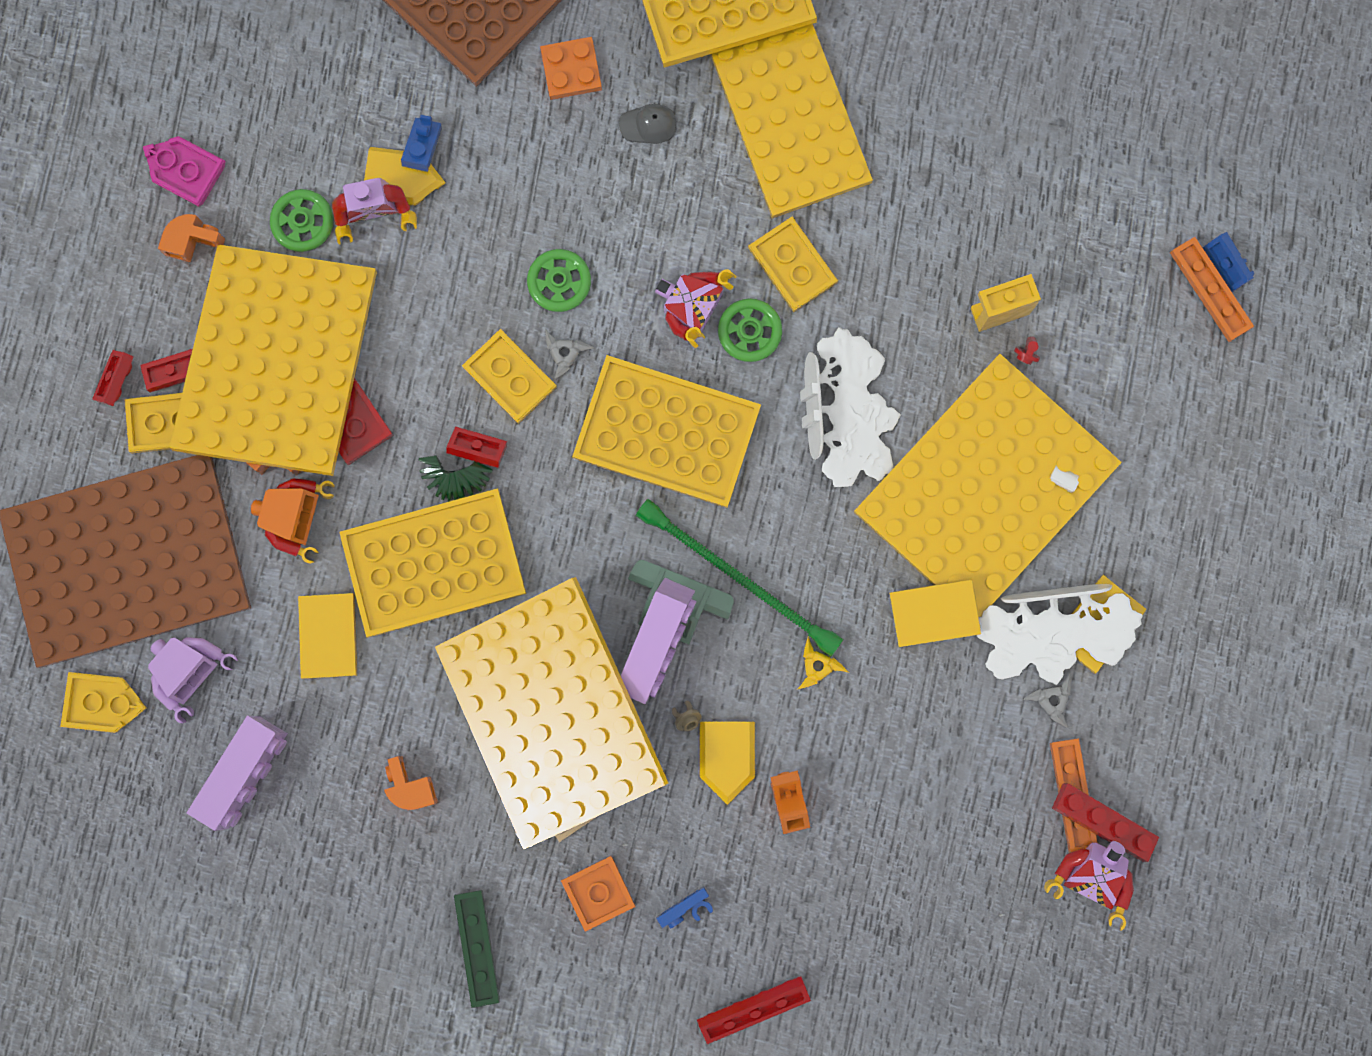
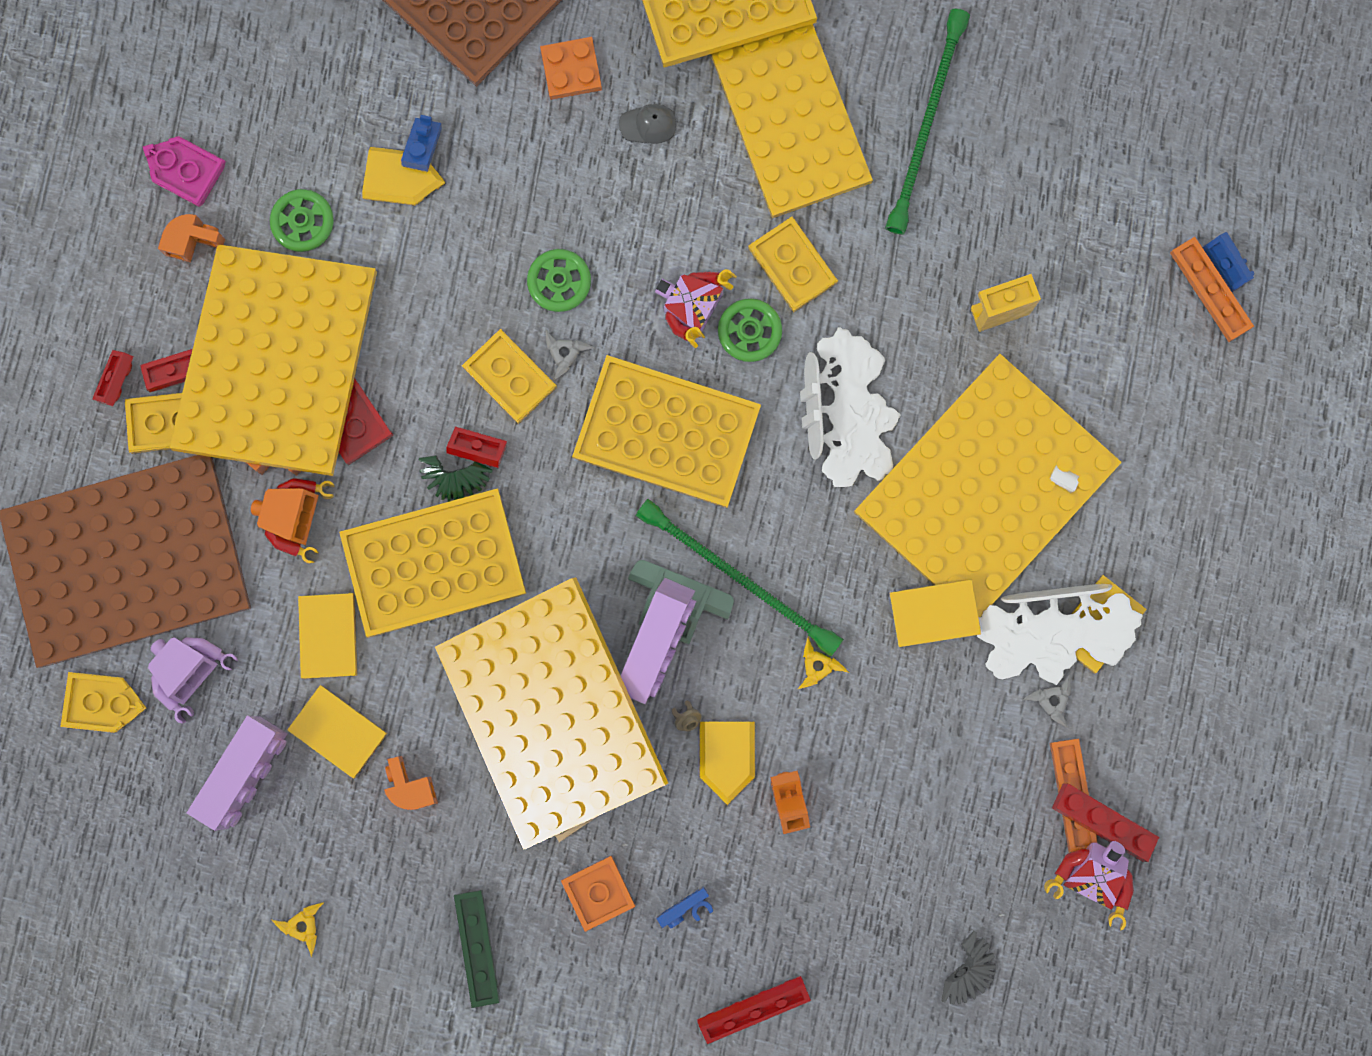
(291, 926): none -> yellow piece
(337, 731): none -> yellow tile
(367, 201): torso -> none
(899, 216): none -> green hose
(970, 973): none -> dark grey hair
(1027, 354): red plate -> none

